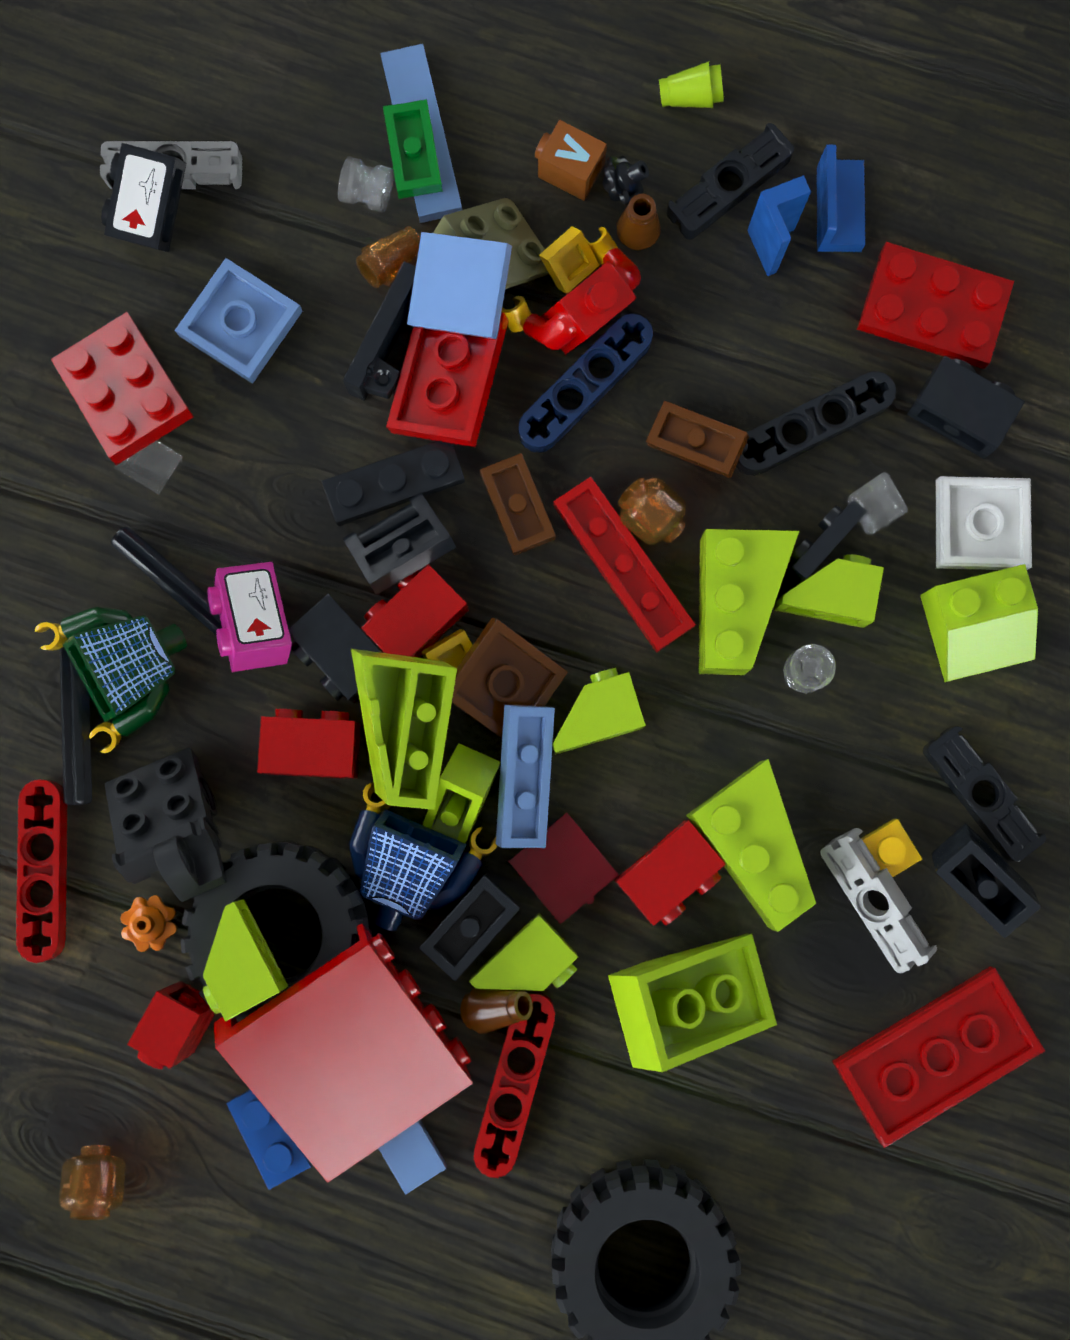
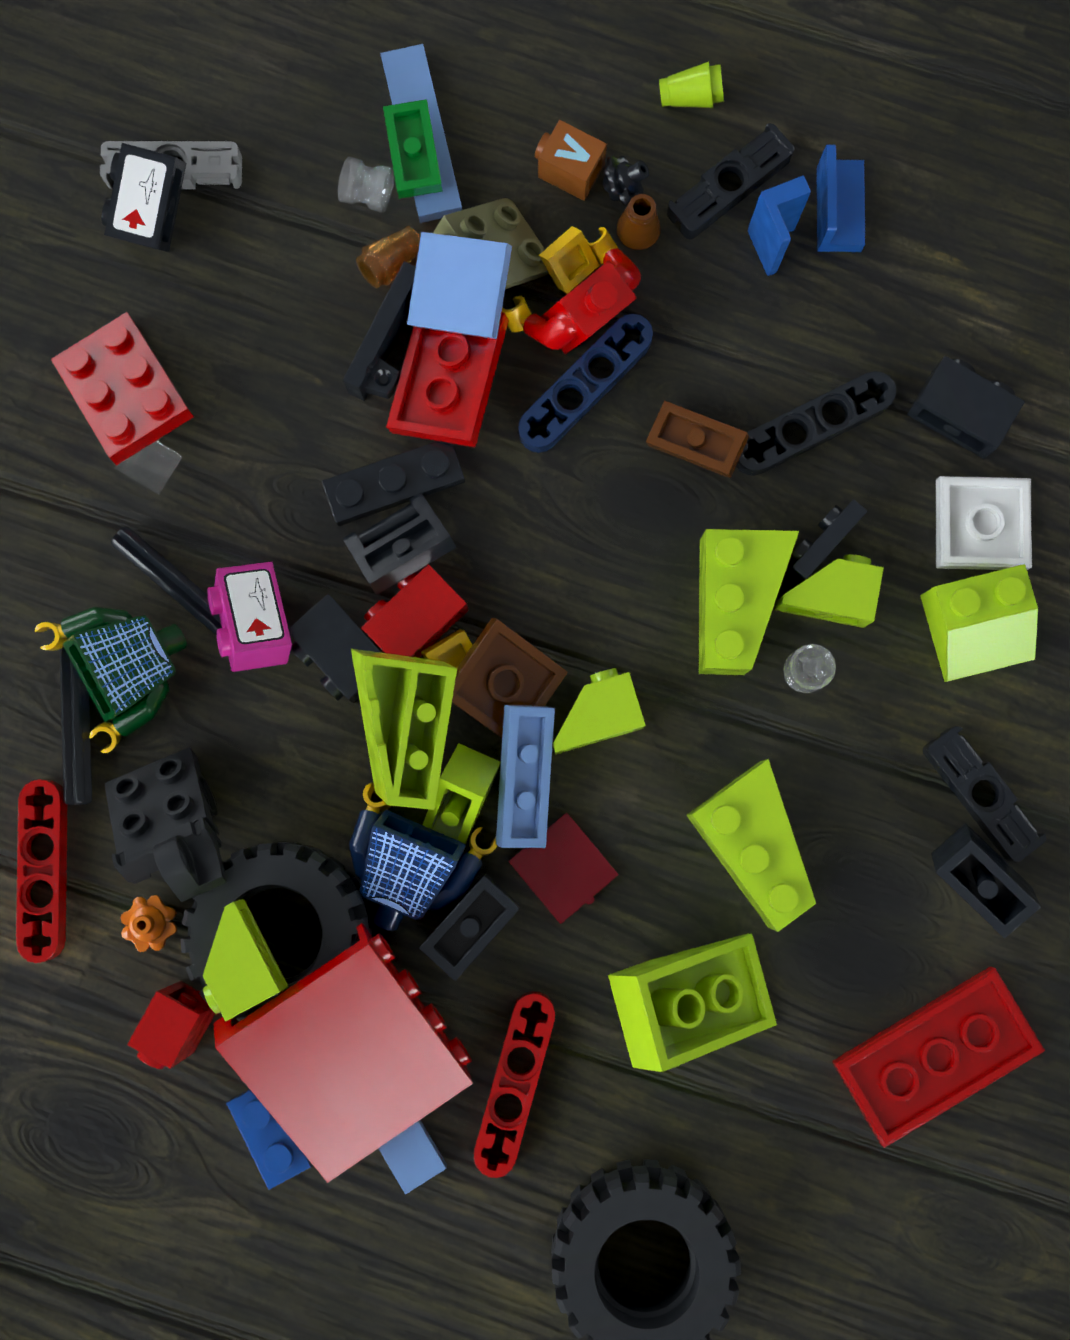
(92, 1183): clear orange head -> none
(239, 320): medium blue plate -> none
(309, 746): red brick -> none
(494, 1009): reddish brown cone -> none
(517, 504): reddish brown plate -> none
(529, 960): lime slope -> none
(623, 564): red plate -> none
(652, 511): clear orange head -> none
(671, 873): red brick -> none
(881, 501): clear slope -> none
(892, 847): yellow plate -> none
(893, 928): light grey piece -> none
(935, 305): red plate -> none

